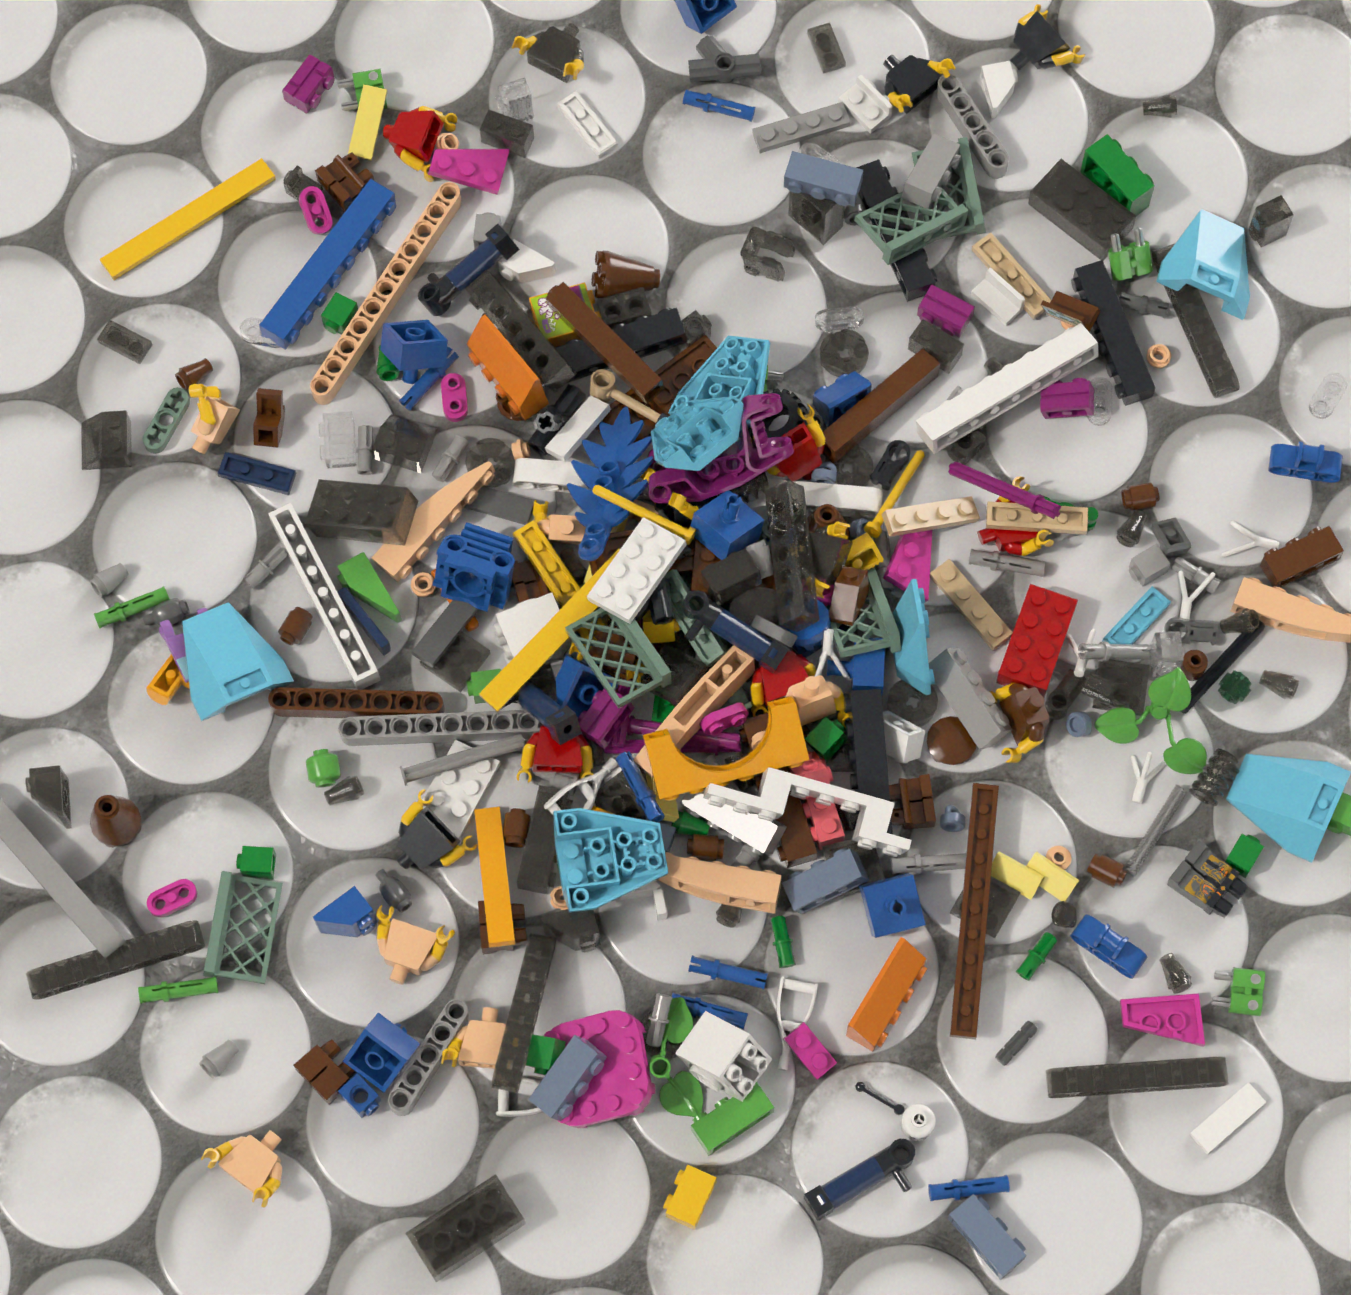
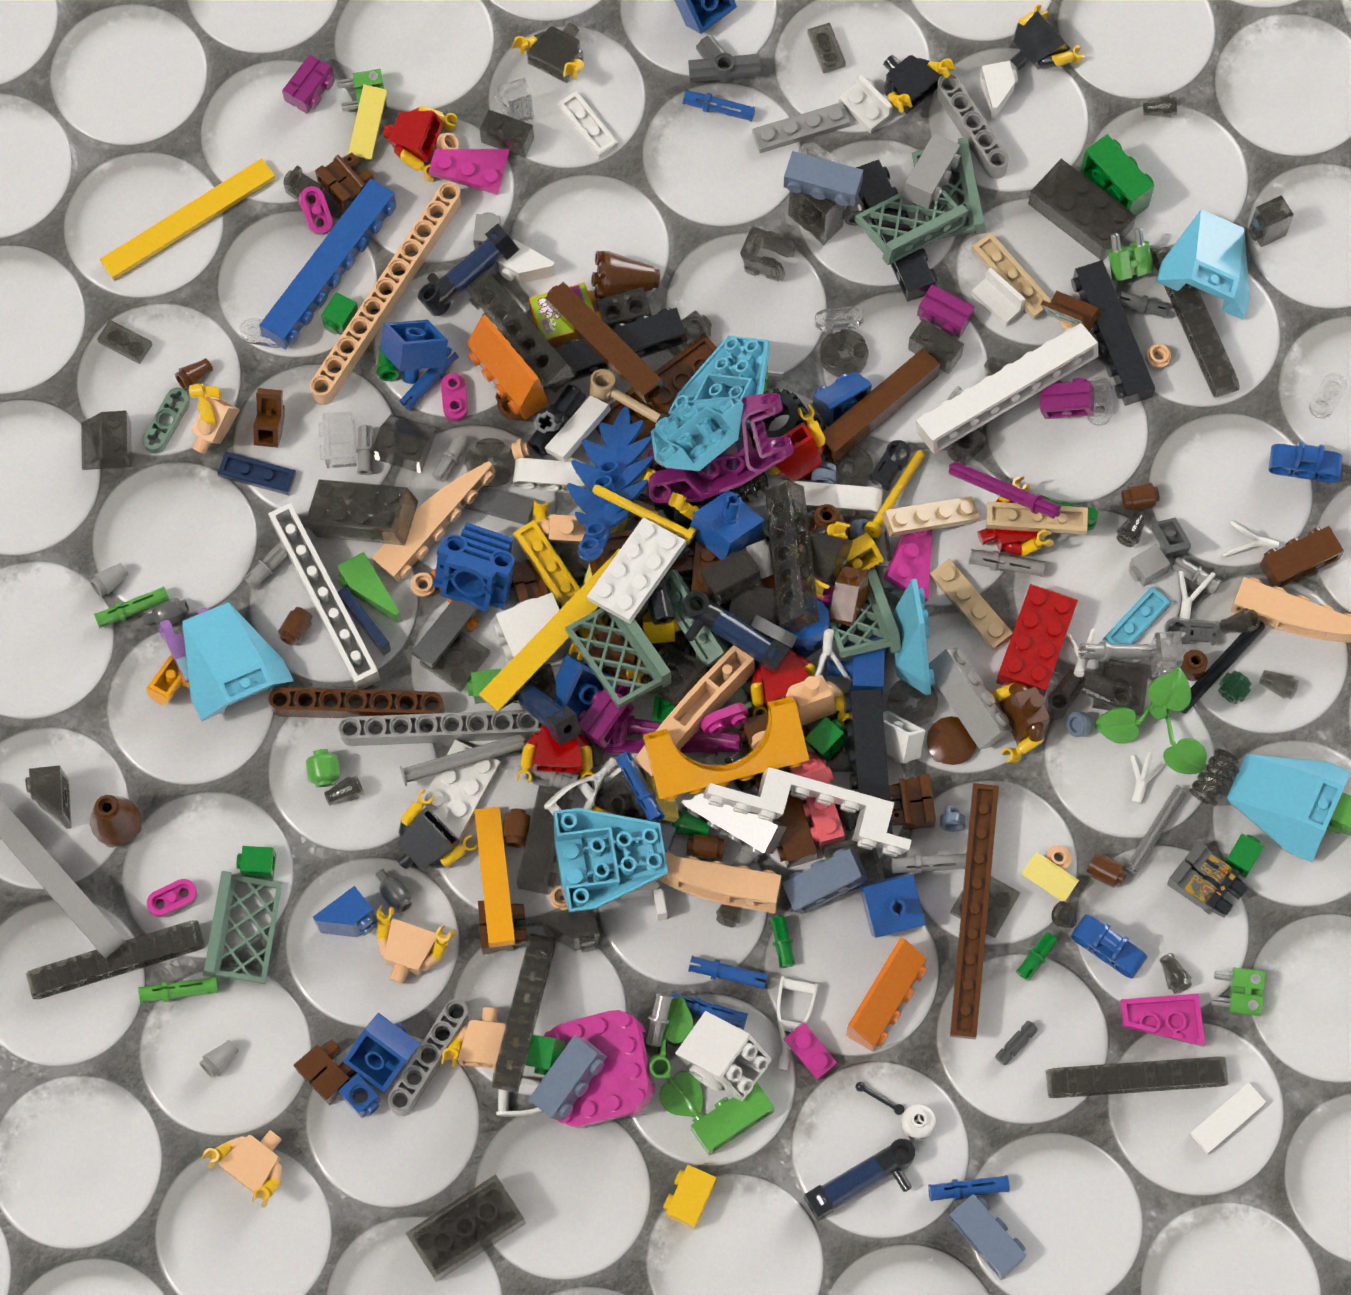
(1016, 875): light yellow tile -> none

